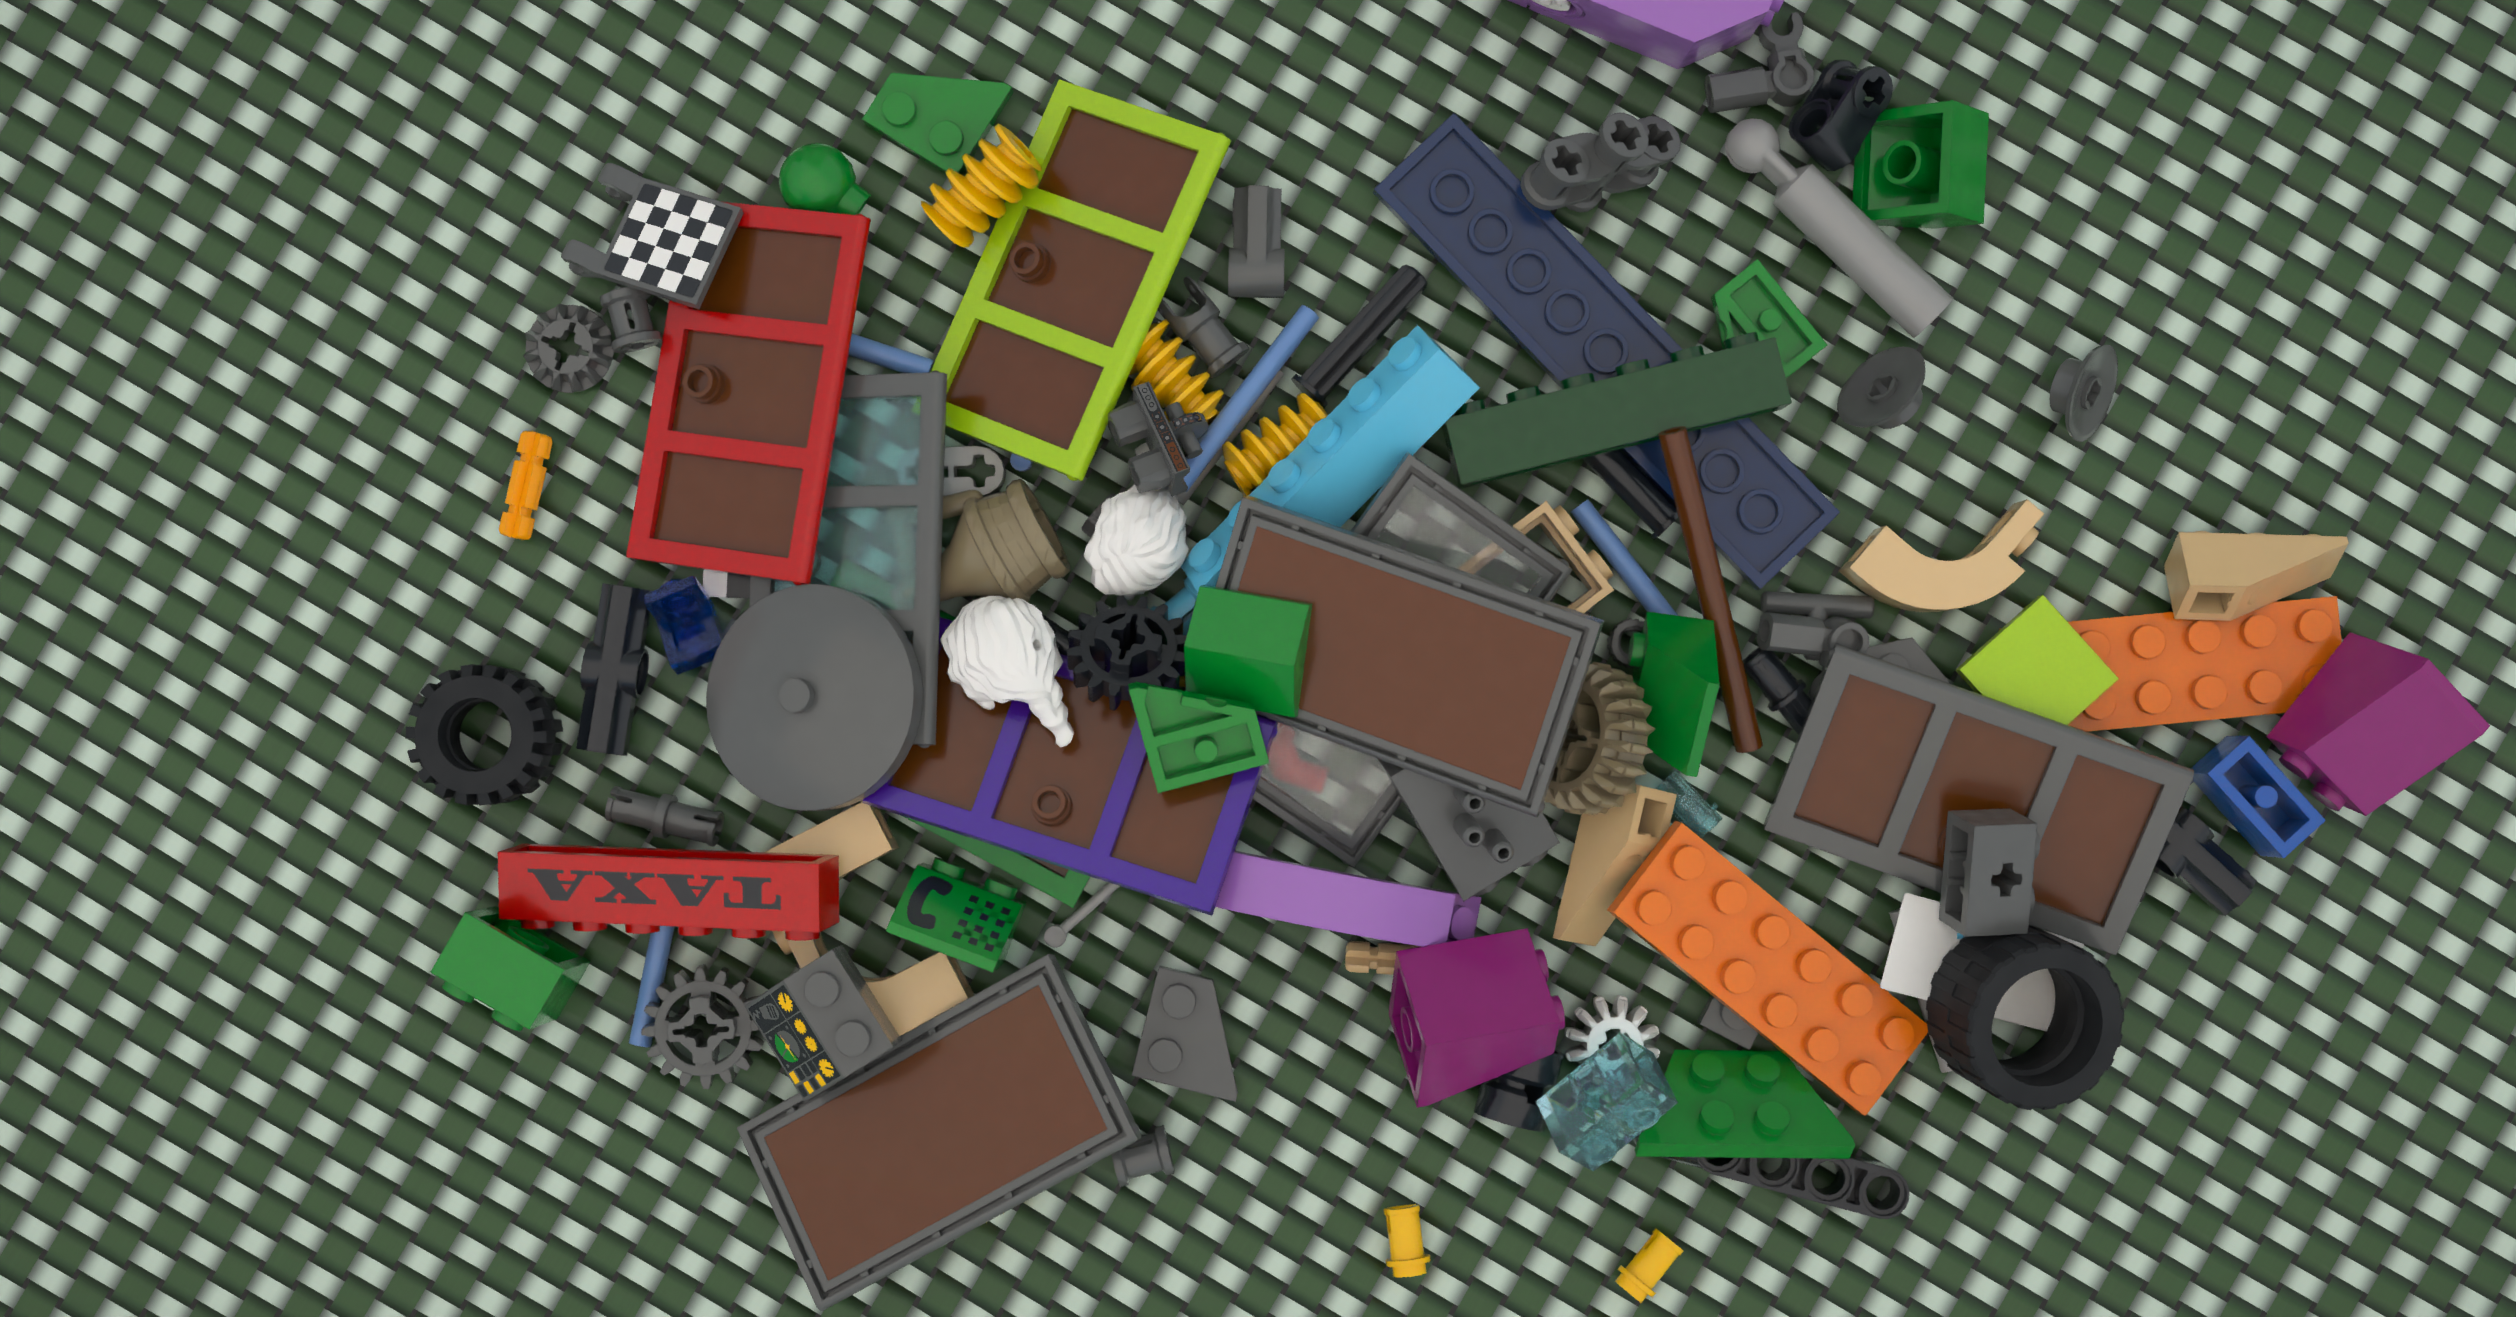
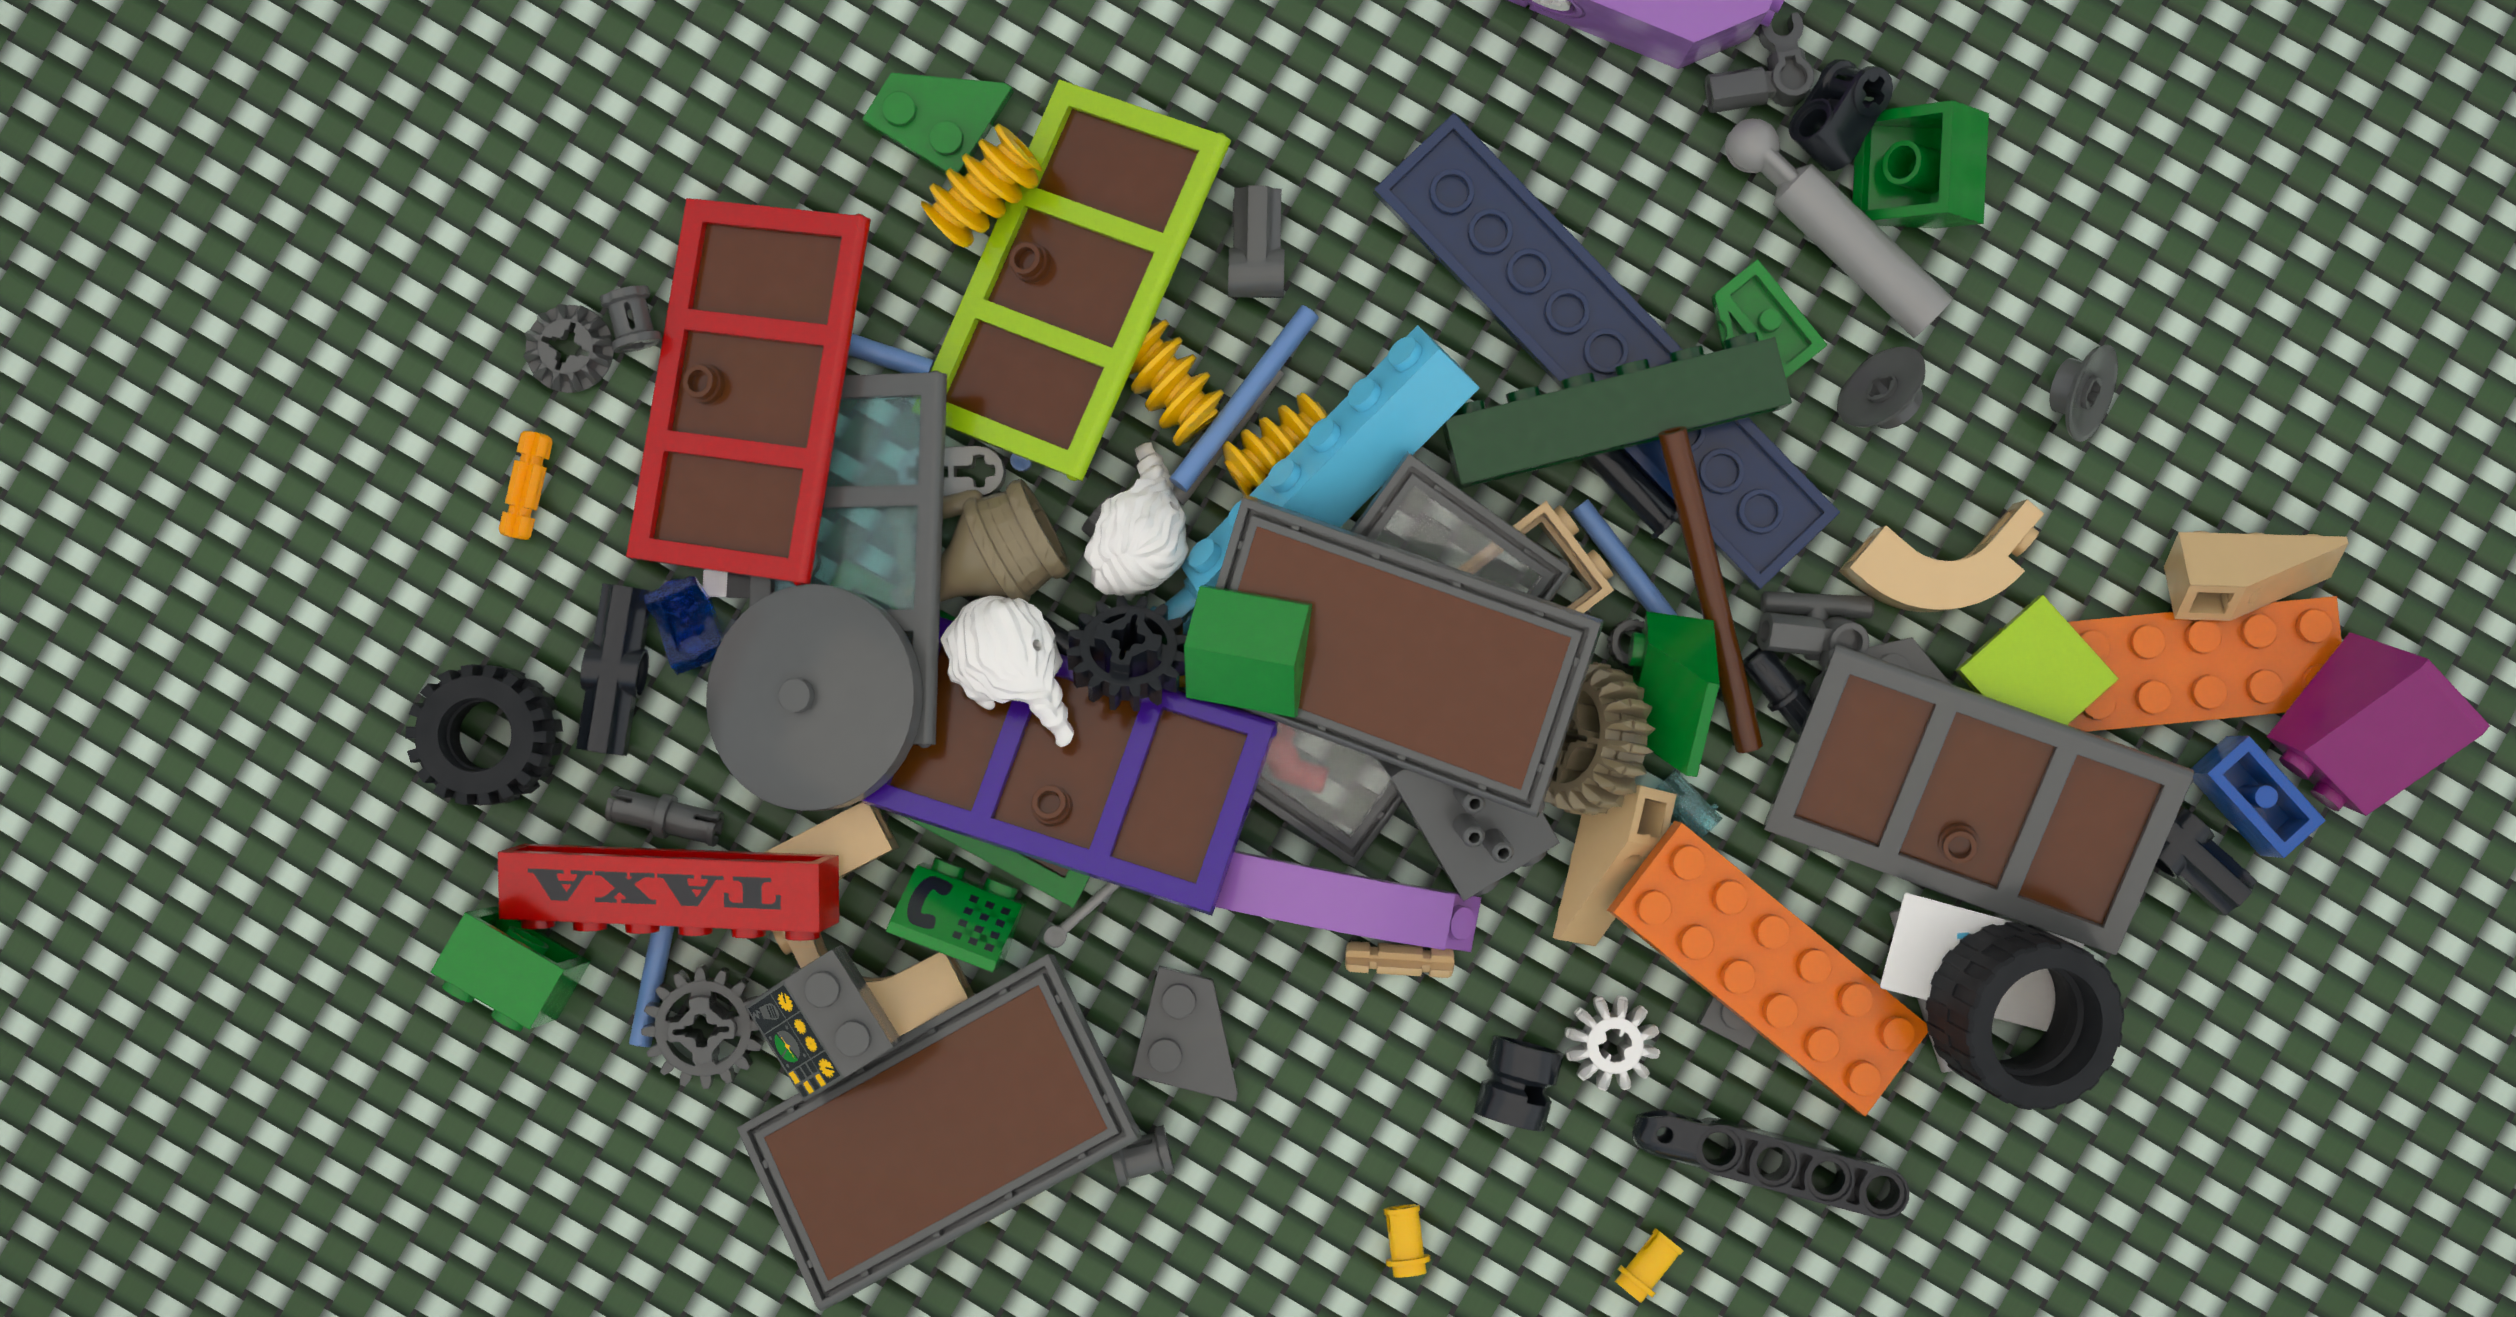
(664, 242): flag -> none
(821, 180): green piece -> none
(1165, 461): dark grey hips -> none
(1195, 735): green wing -> none
(1205, 332): dark grey piece -> none
(1361, 334): black axle -> none
(1471, 1012): magenta slope -> none
(1583, 165): dark grey axle -> none
(1606, 1102): clear light blue brick -> none
(1743, 1109): green wing -> none
(1988, 872): dark grey brick -> none

